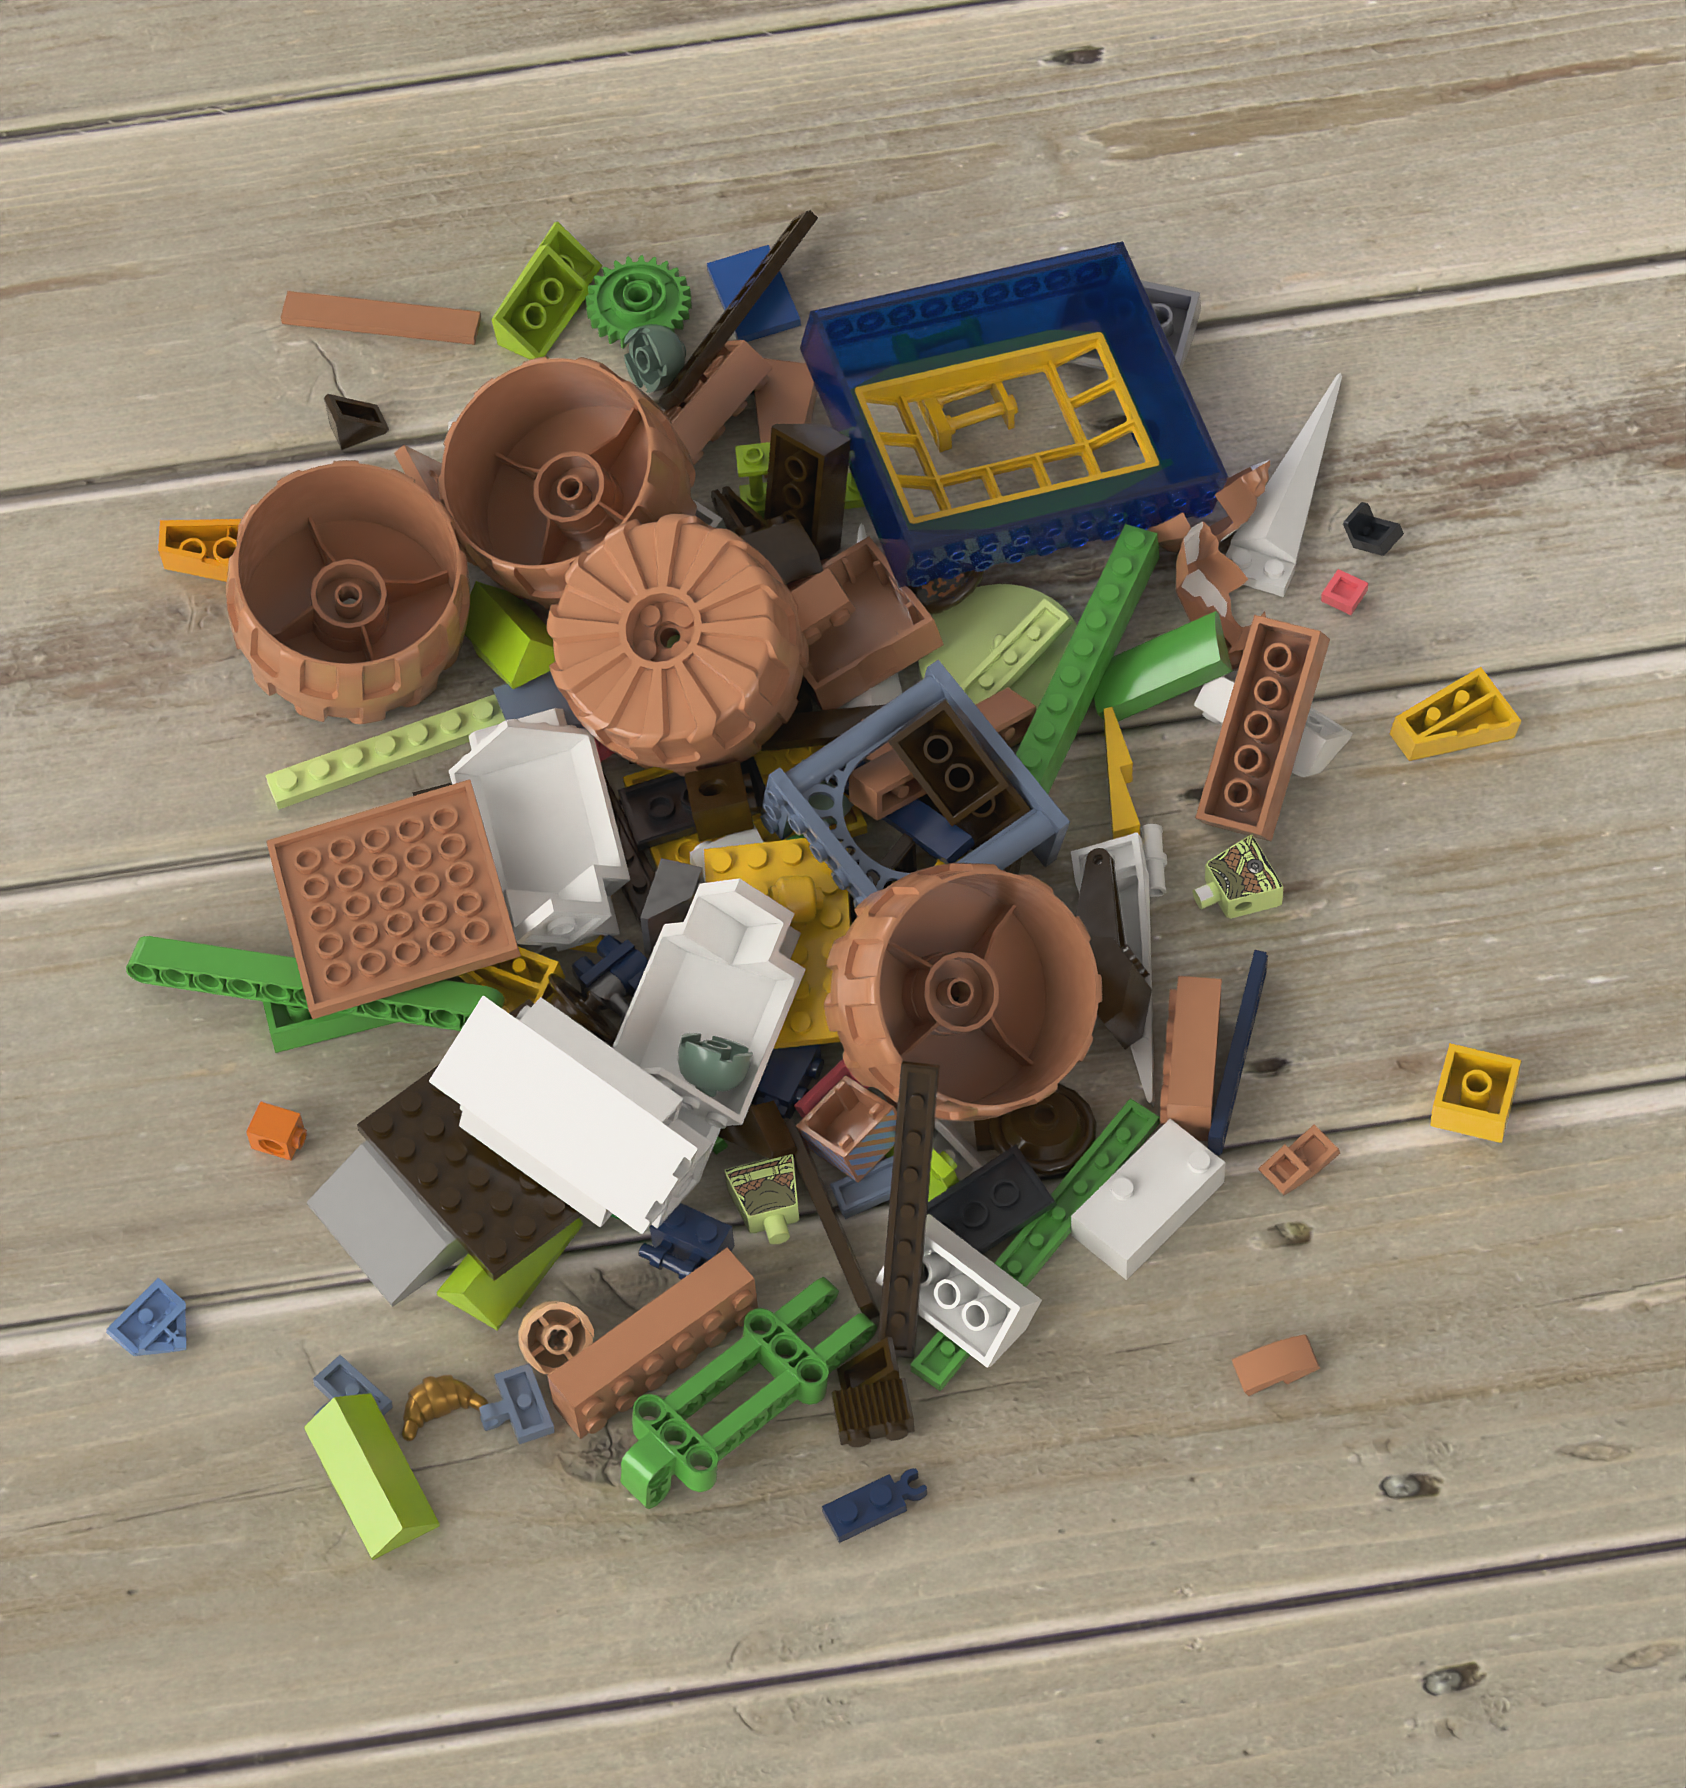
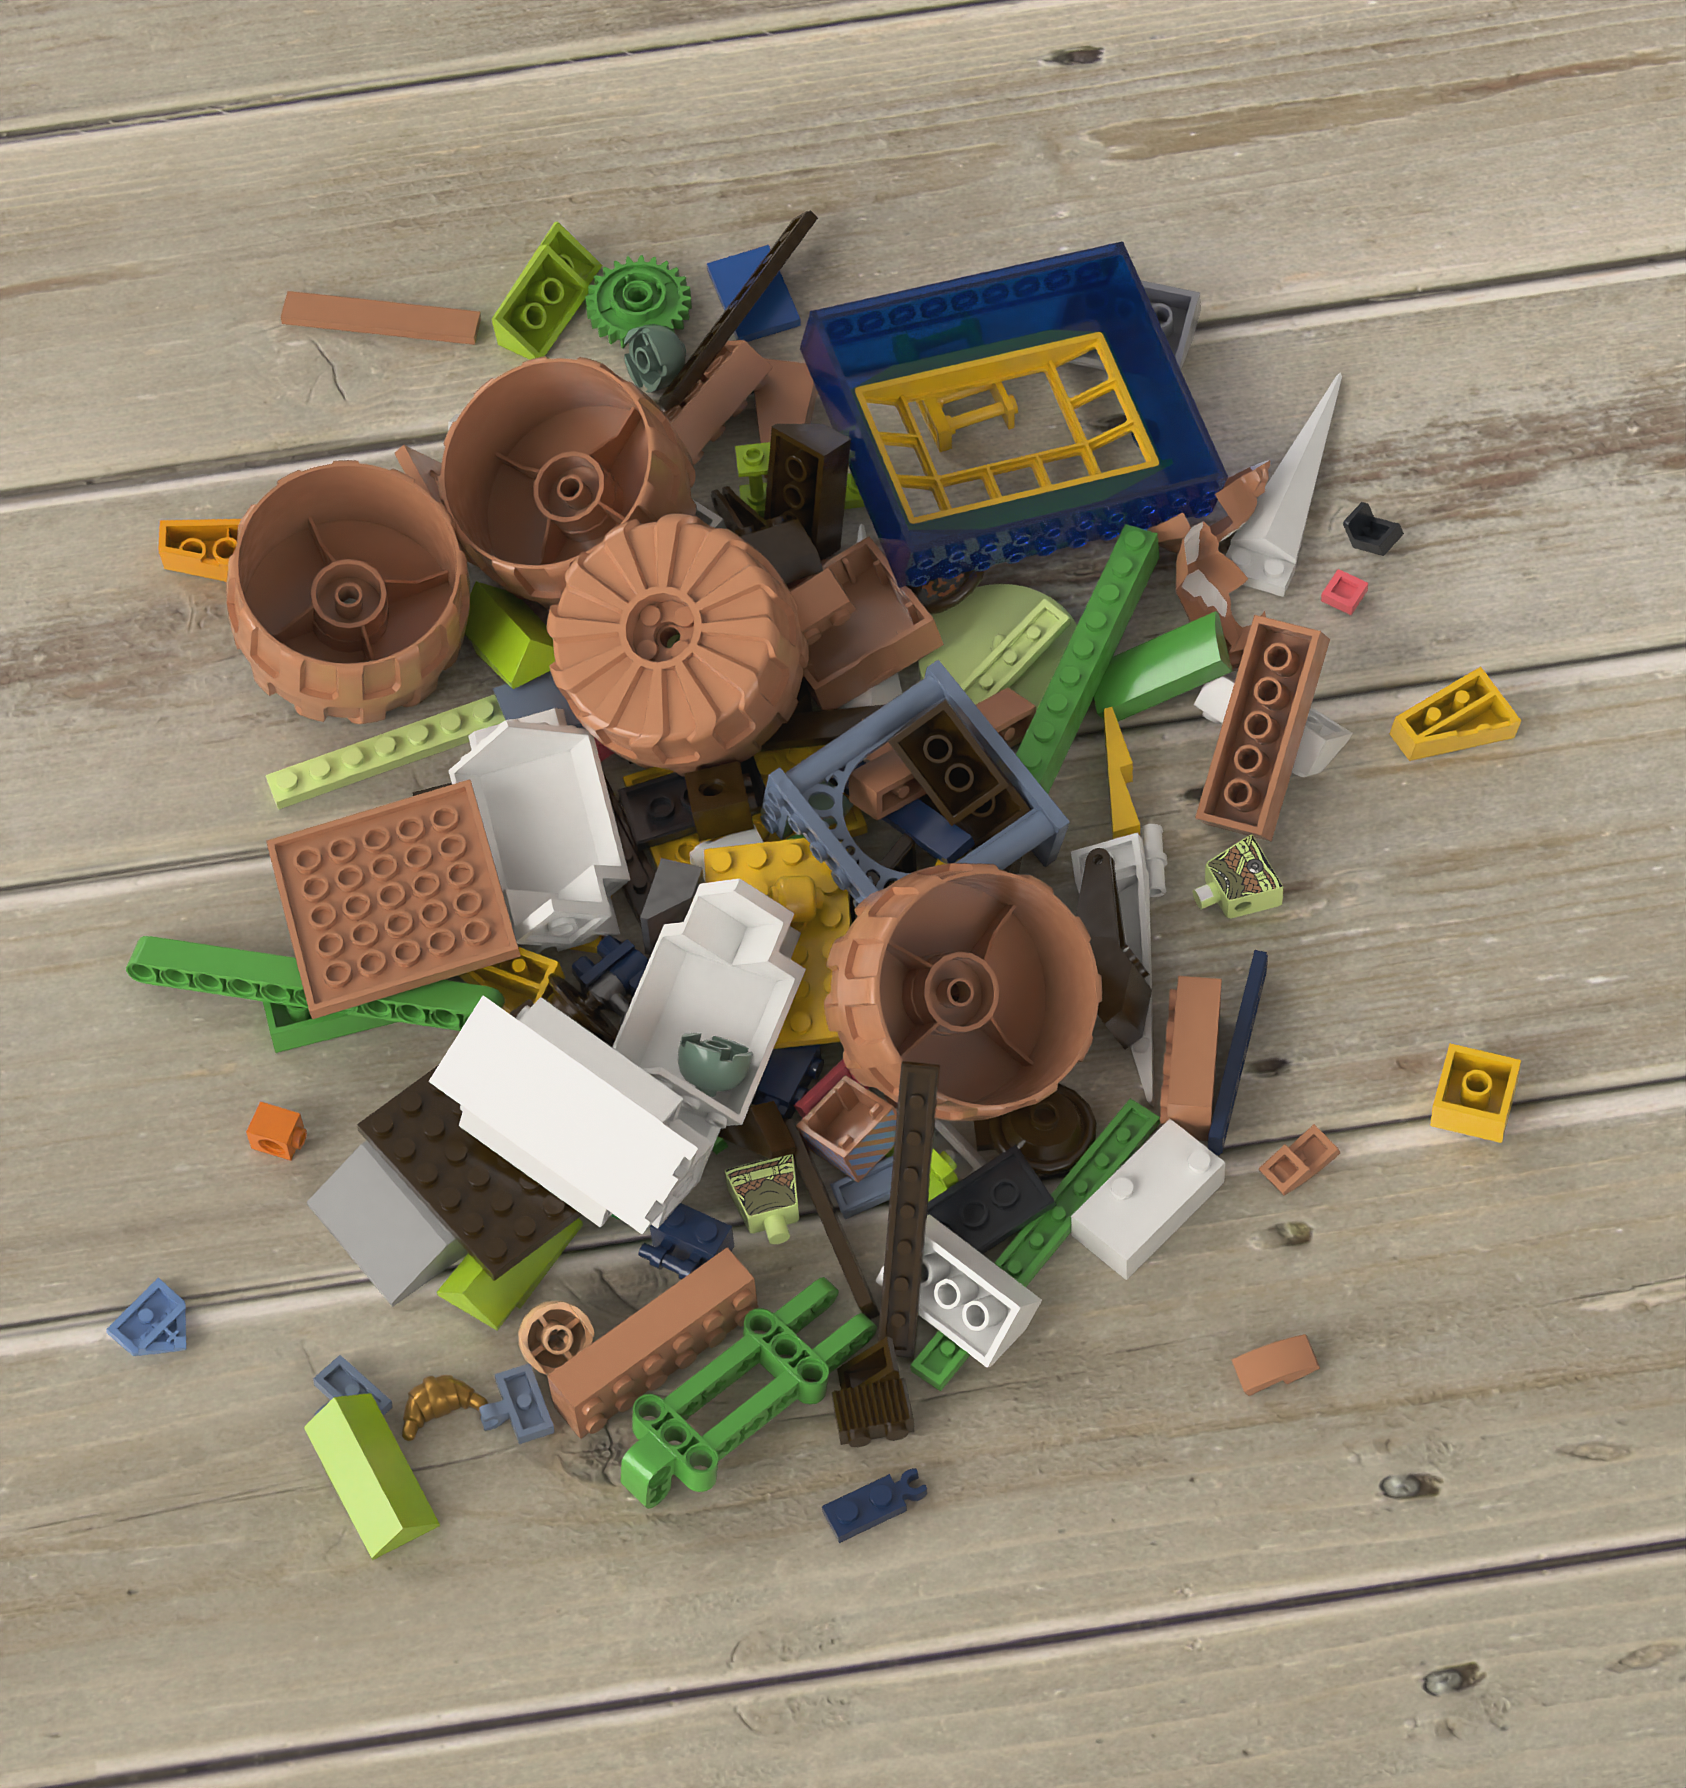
(354, 420): dark brown slope -> none

